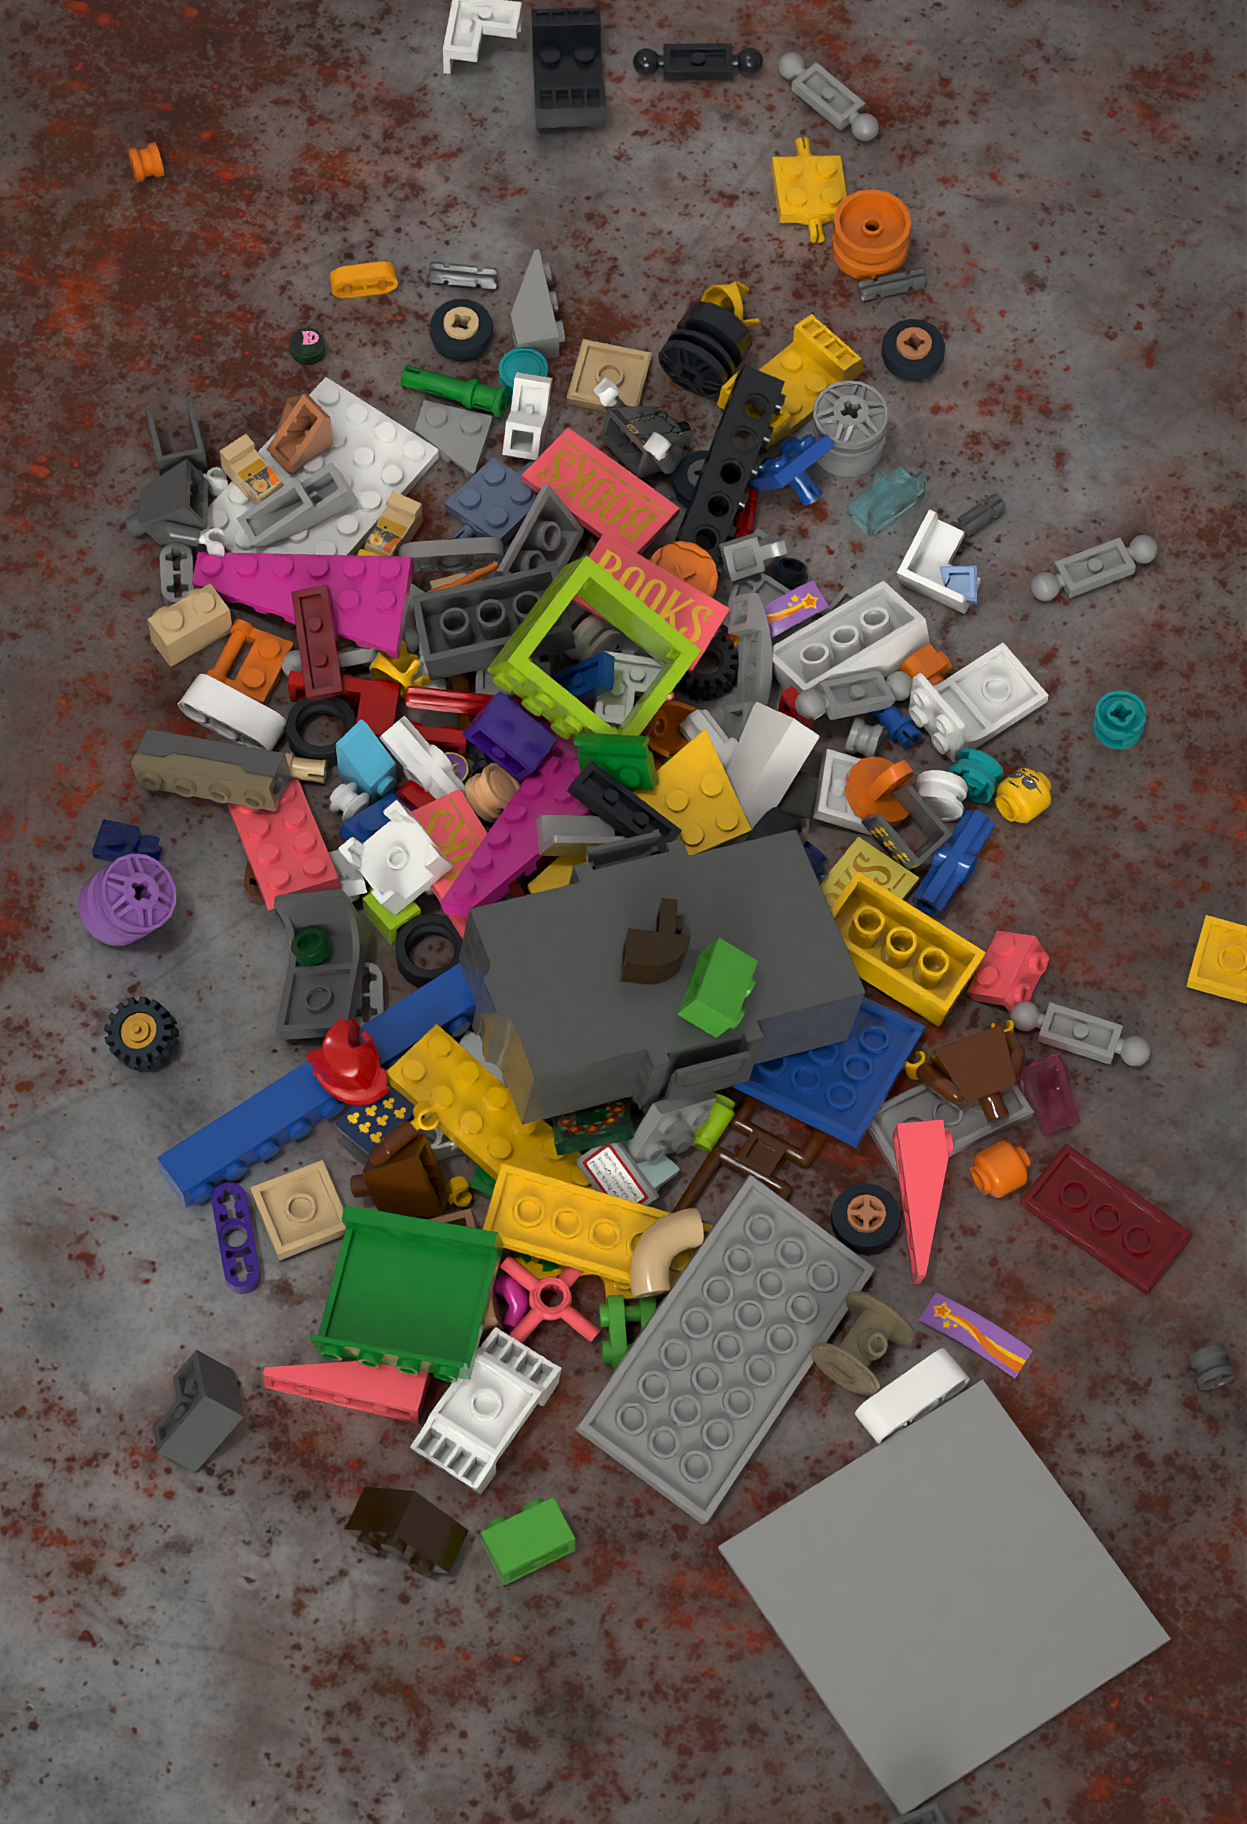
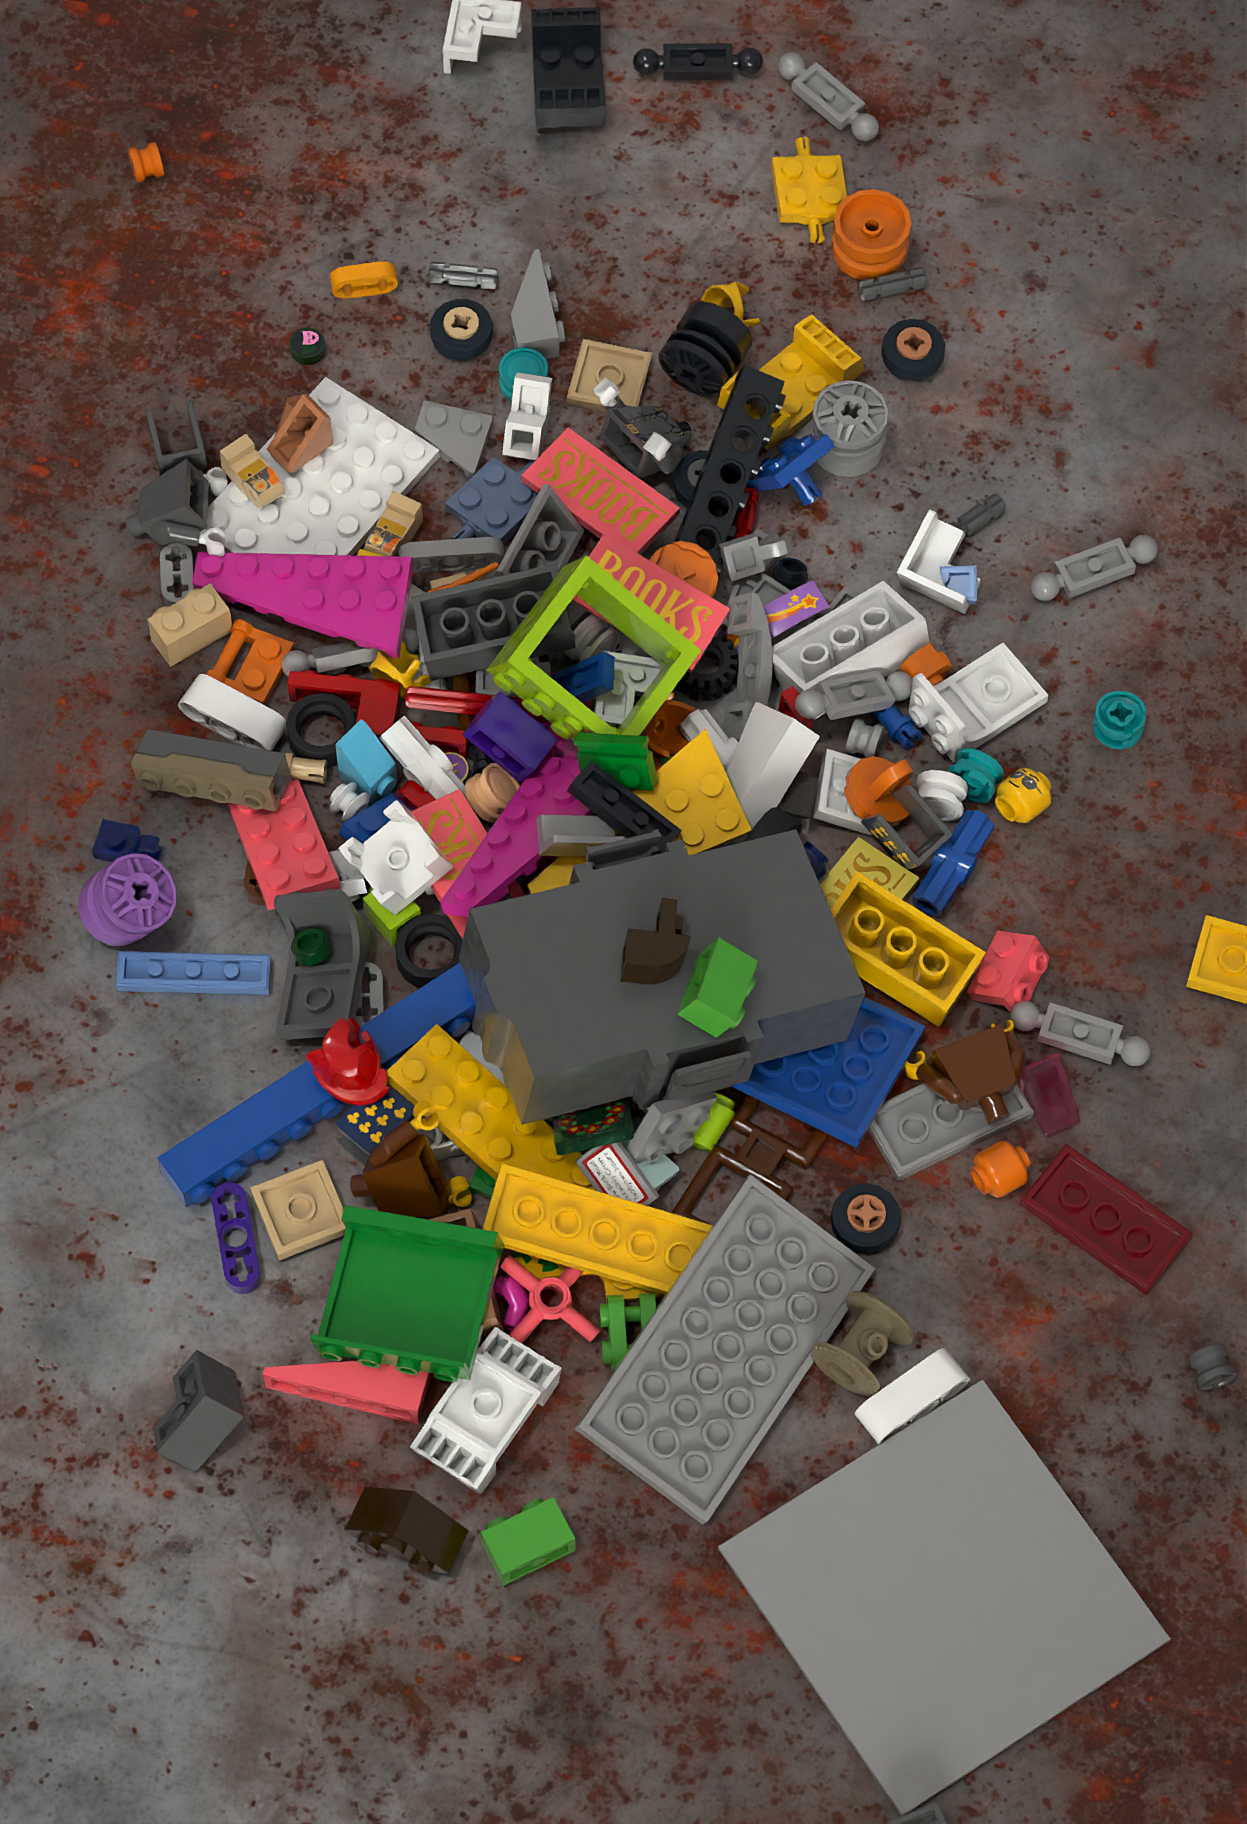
(141, 1033): black wheel -> none
(193, 972): none -> medium blue tile
(297, 507): light grey slope -> none
(318, 643): dark red plate -> none
(471, 393): green pin -> none
(657, 1249): tan cylinder -> none
(886, 499): clear light blue panel -> none
(921, 1168): coral slope -> none
(976, 1333): medium lavender sticker -> none

